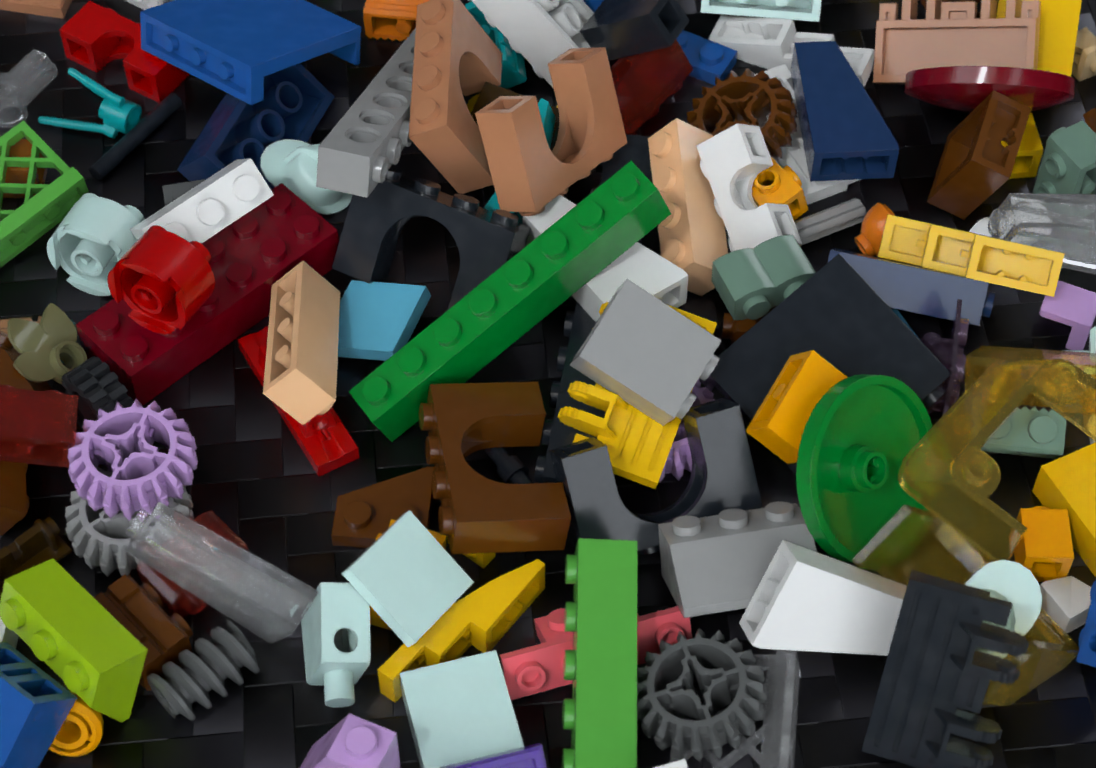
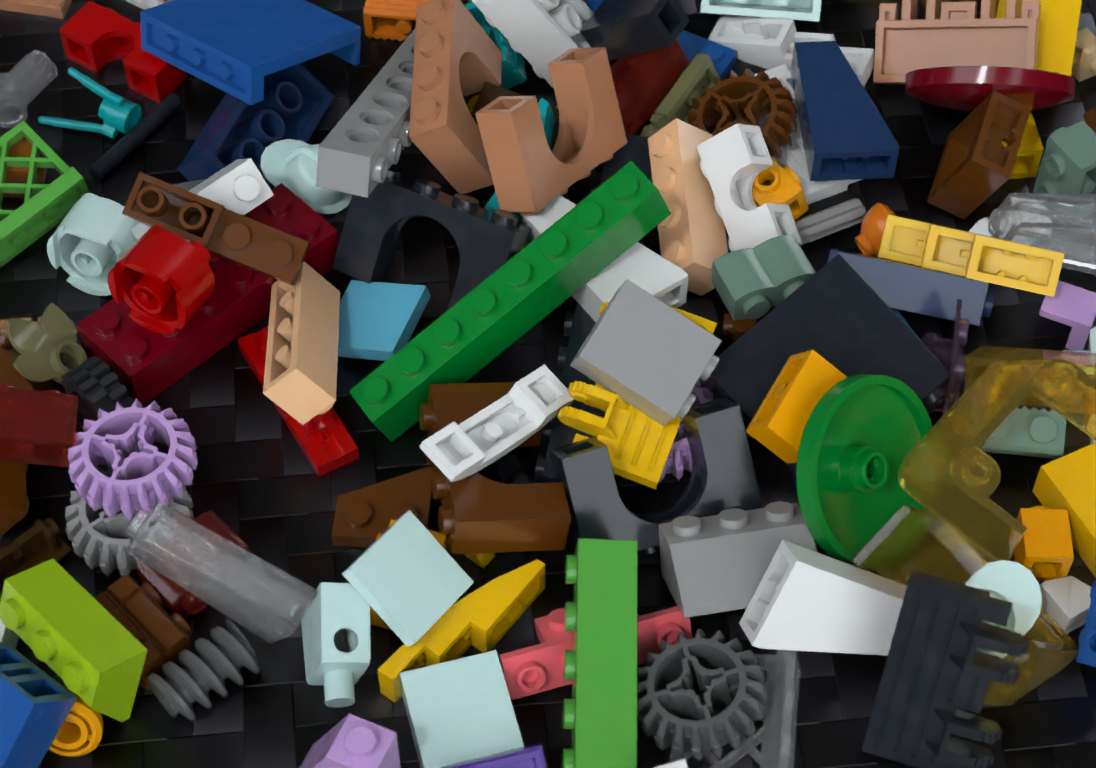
(217, 228): none -> reddish brown slope
(498, 427): none -> white slope
(679, 99): none -> olive hinge

